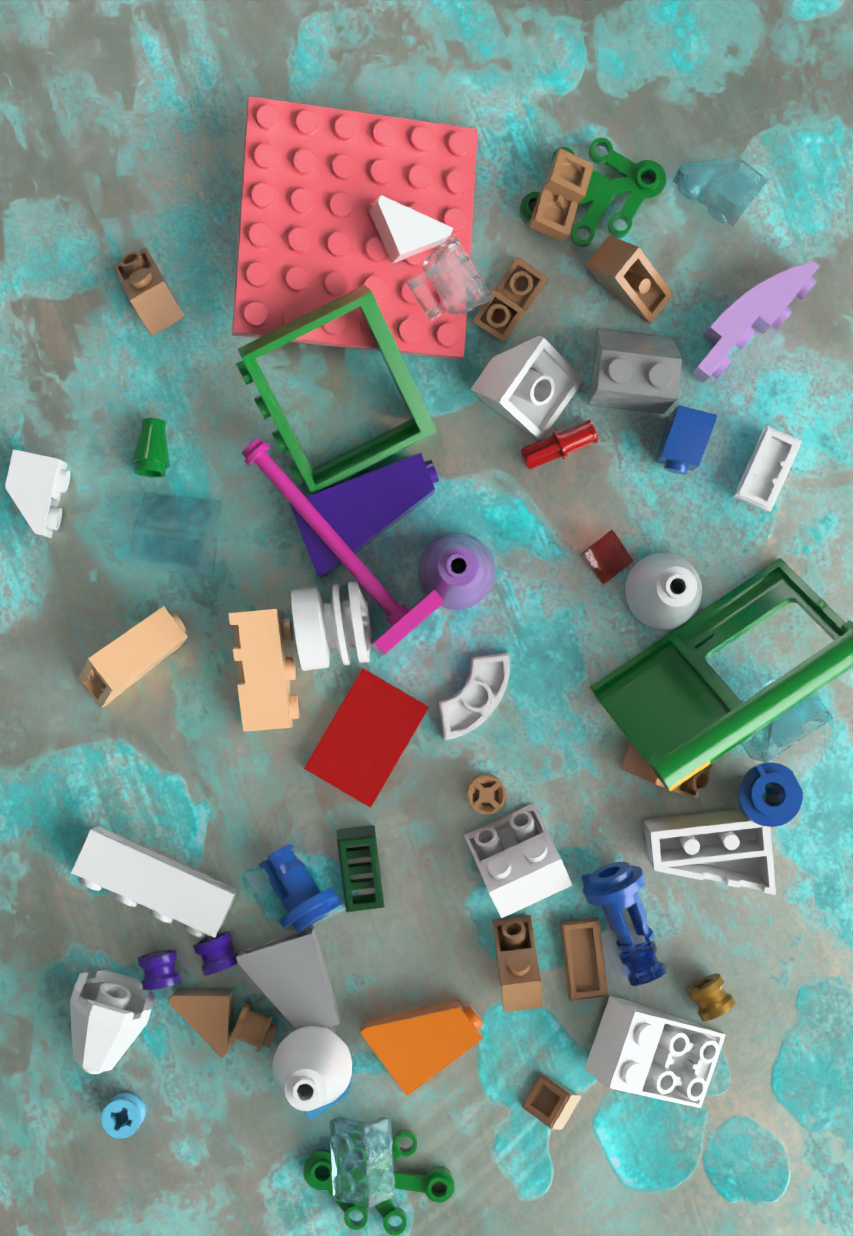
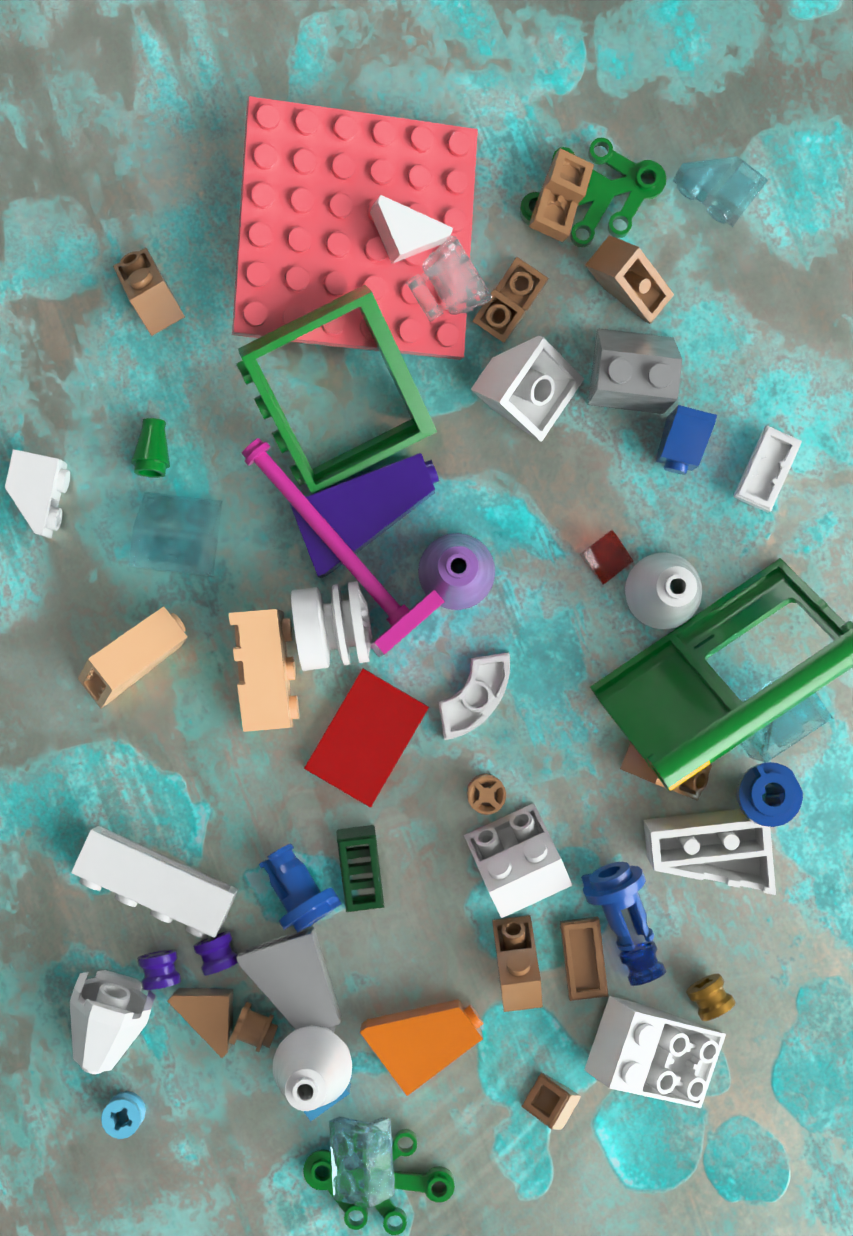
(559, 444): red axle -> none
(758, 307): lavender slope -> none

